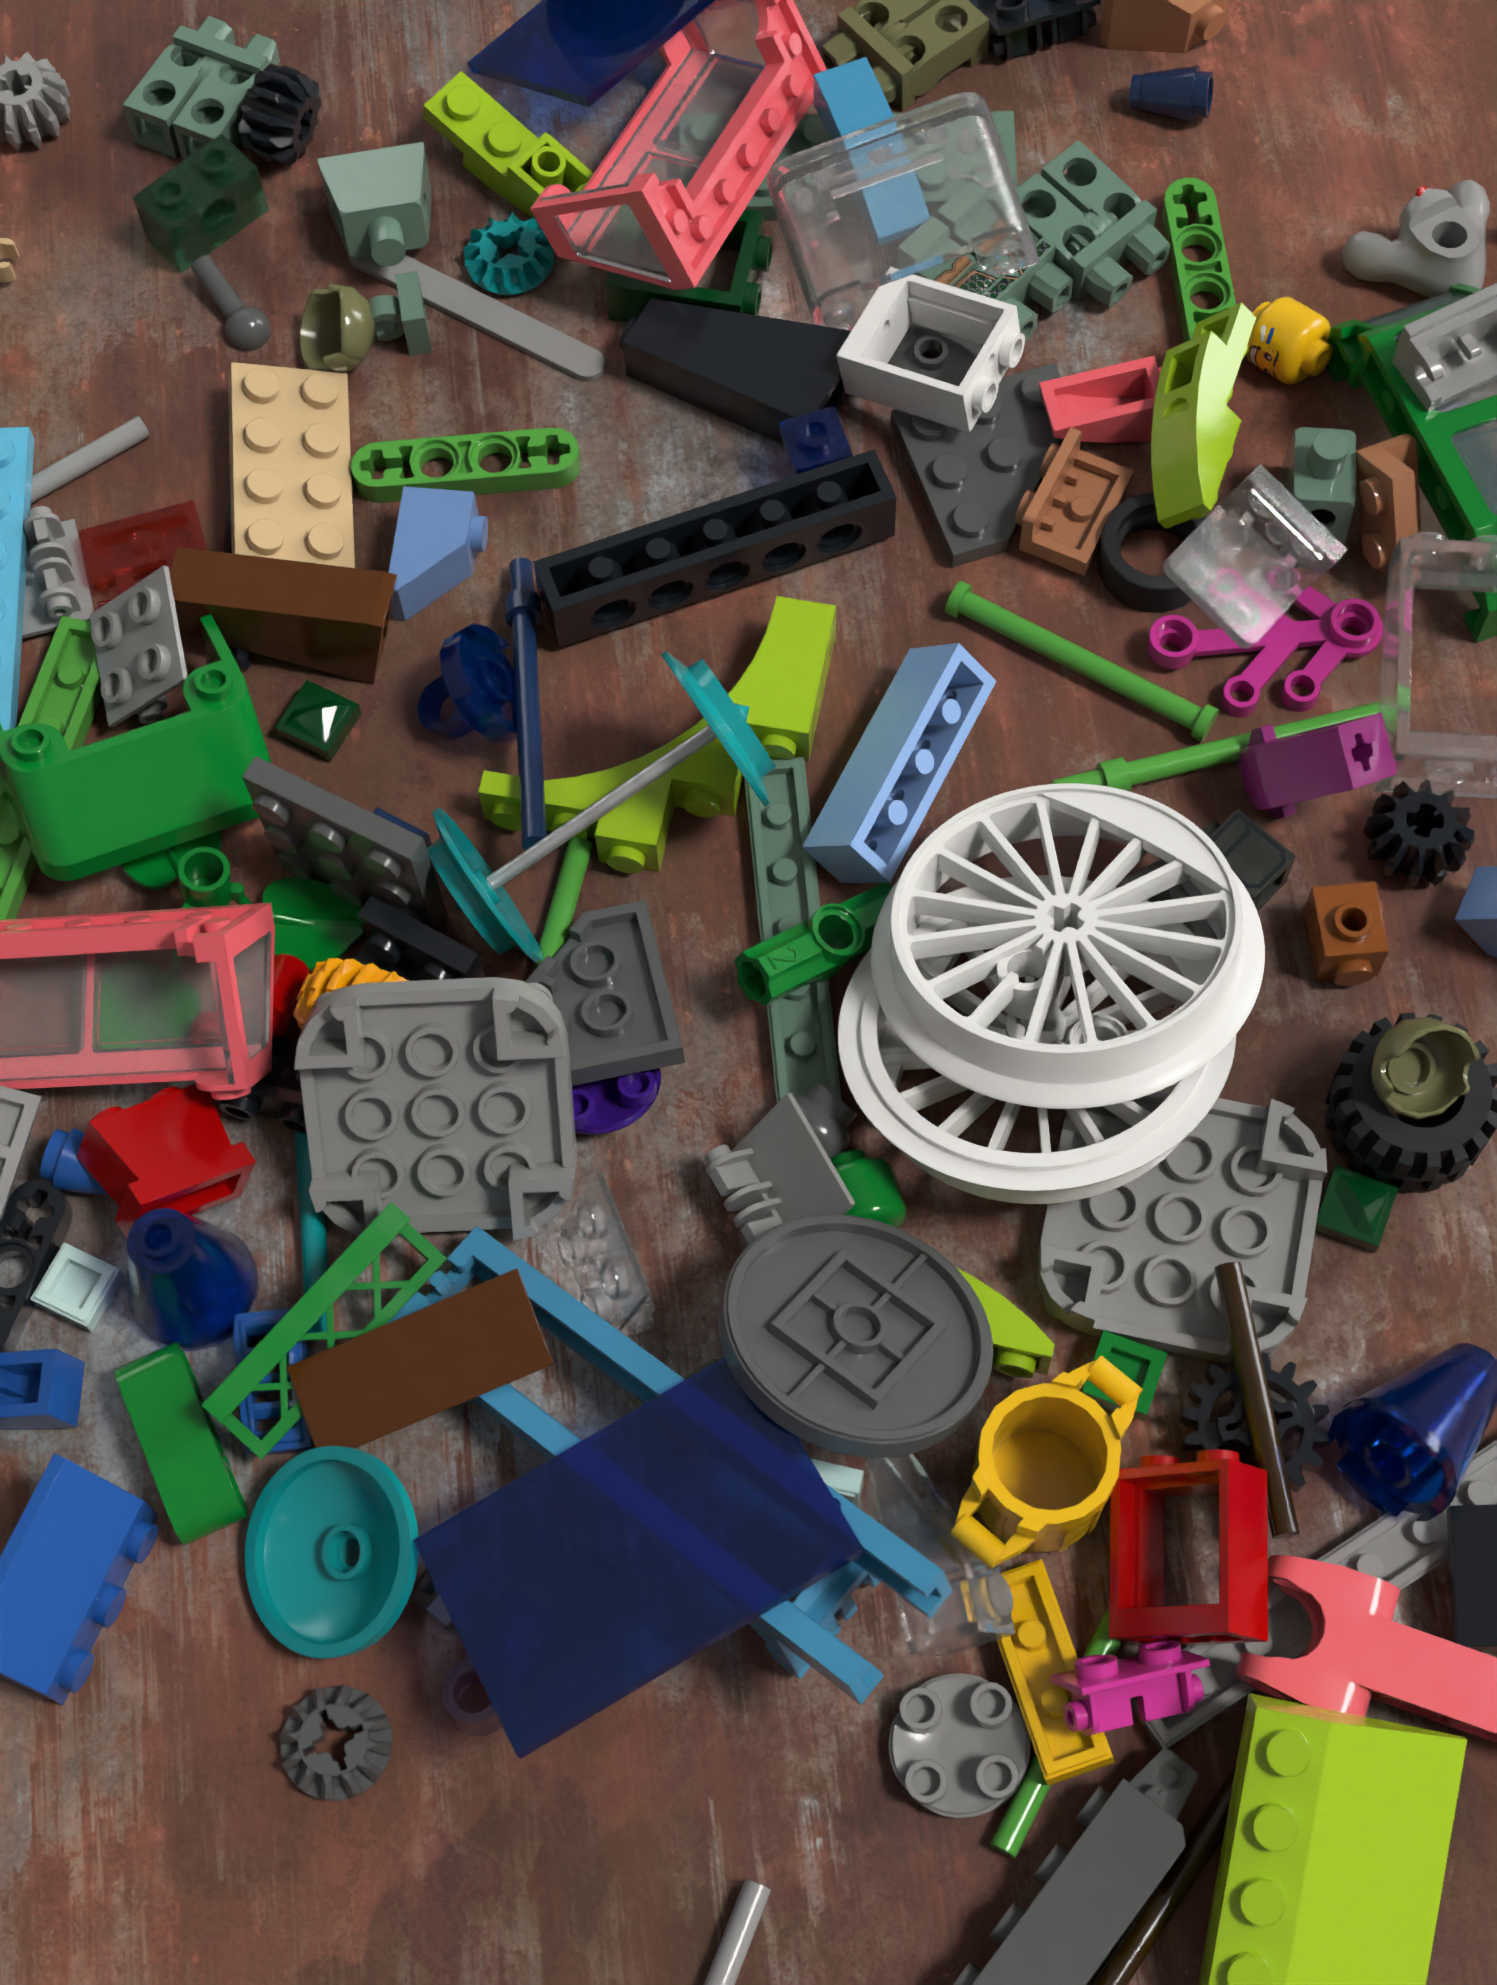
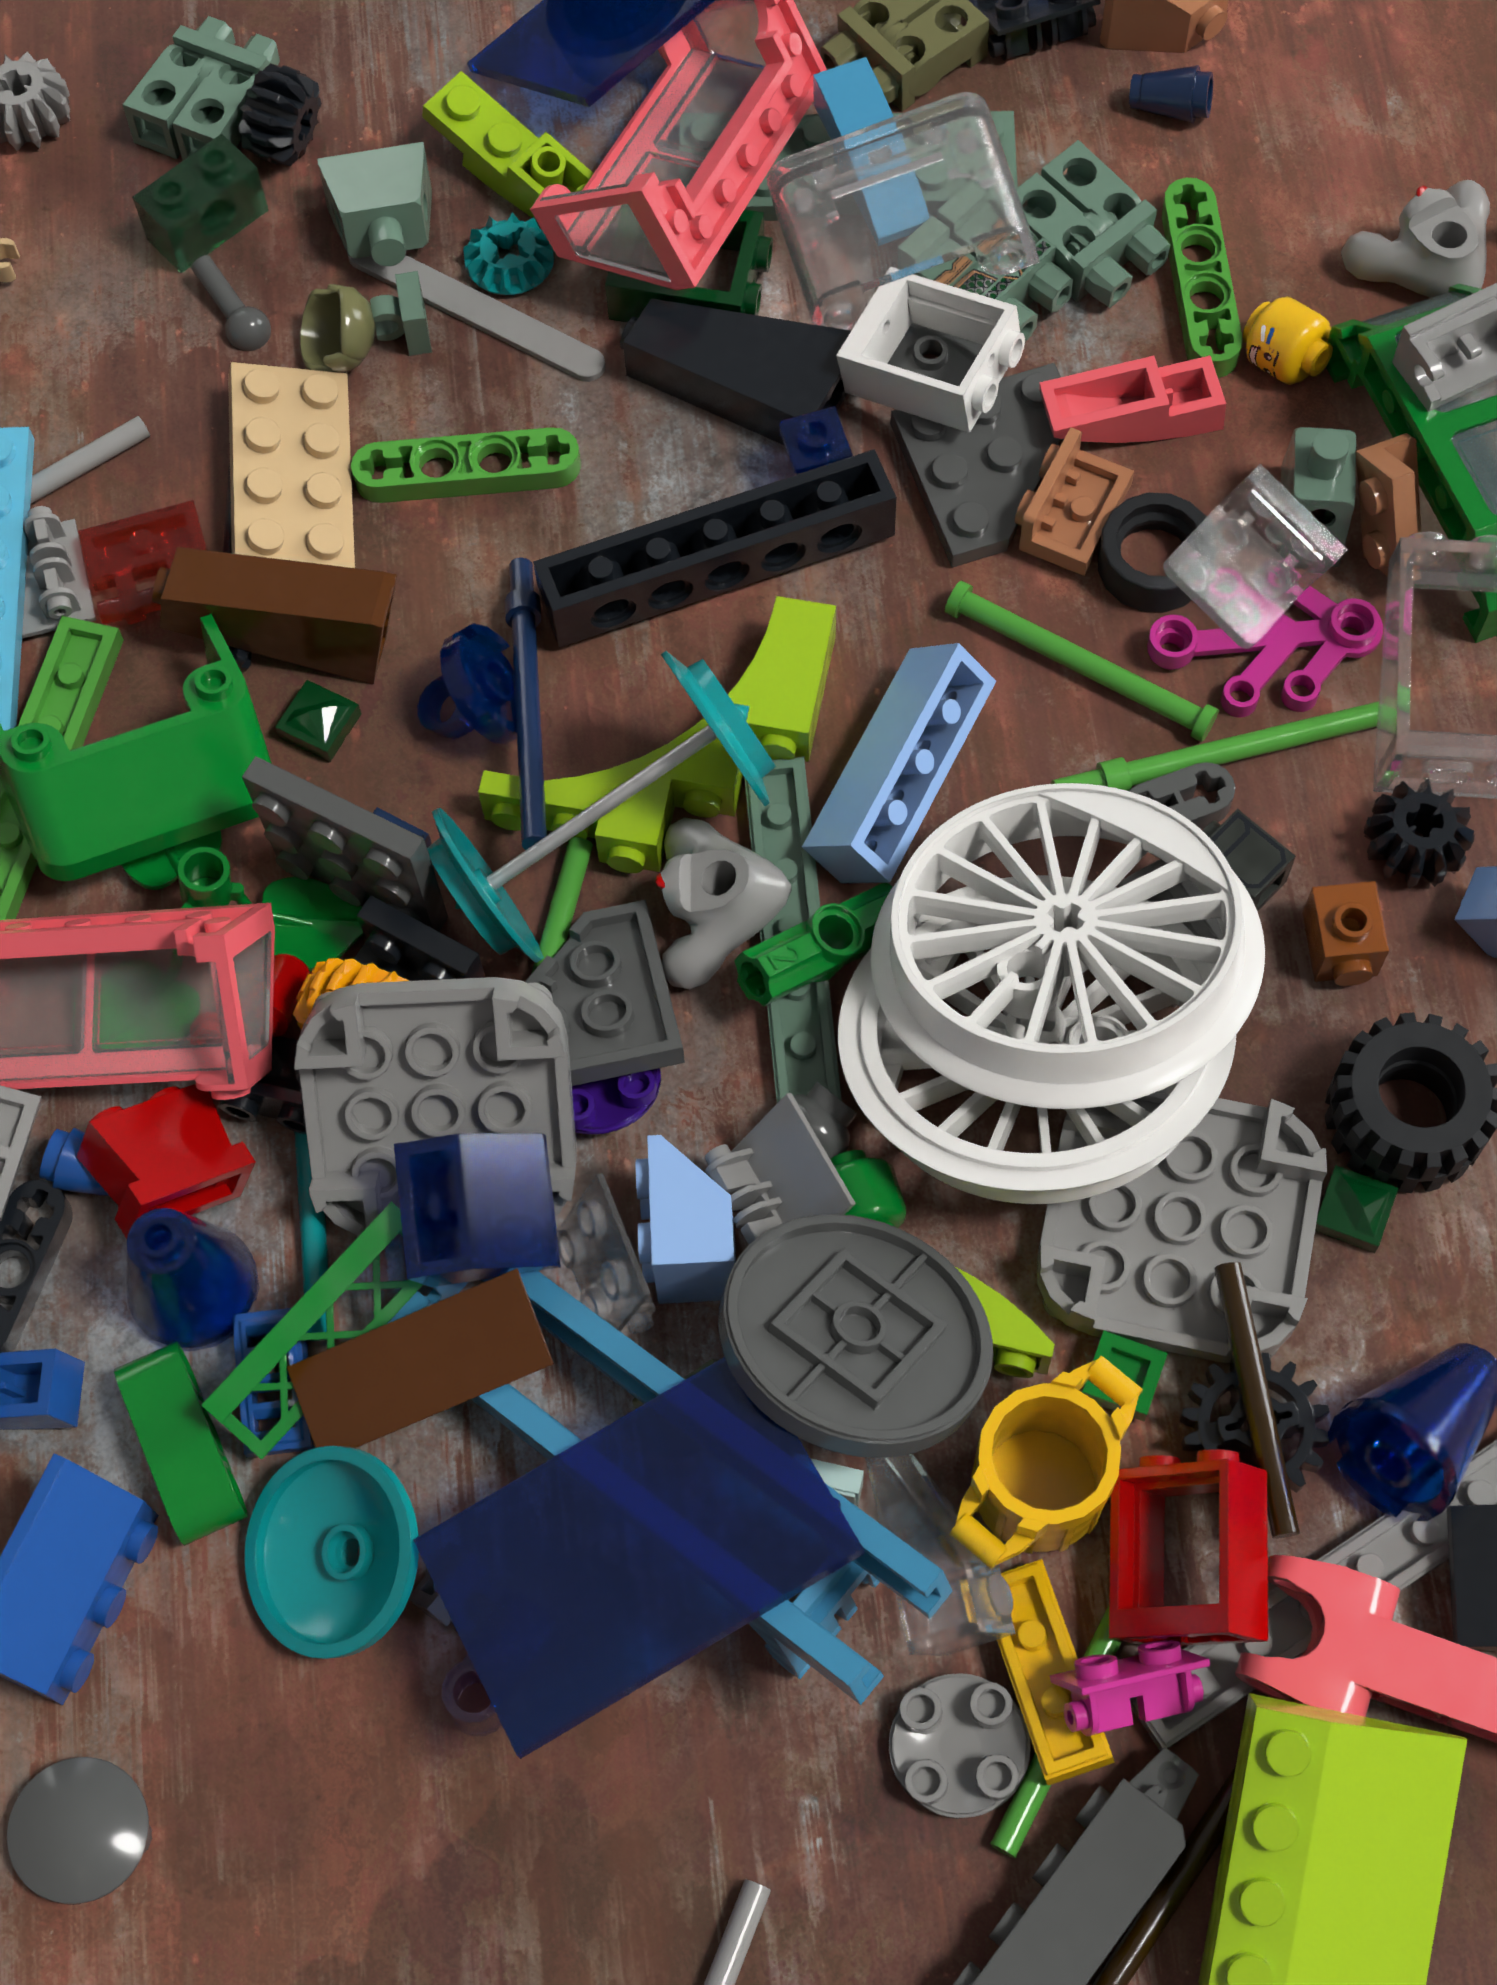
(77, 1287): light aqua tile -> none
(78, 1830): none -> dark grey dish
(139, 650): light grey hinge -> none
(365, 1754): dark grey gear -> none
(433, 546): medium blue slope -> none
(476, 1206): none -> clear blue slope
(690, 1228): none -> light blue slope
(720, 893): none -> light grey head
(1179, 787): none -> dark grey beam
(1191, 416): lime slope -> none
(1314, 763): magenta piece -> none
(1422, 1066): olive hair -> none

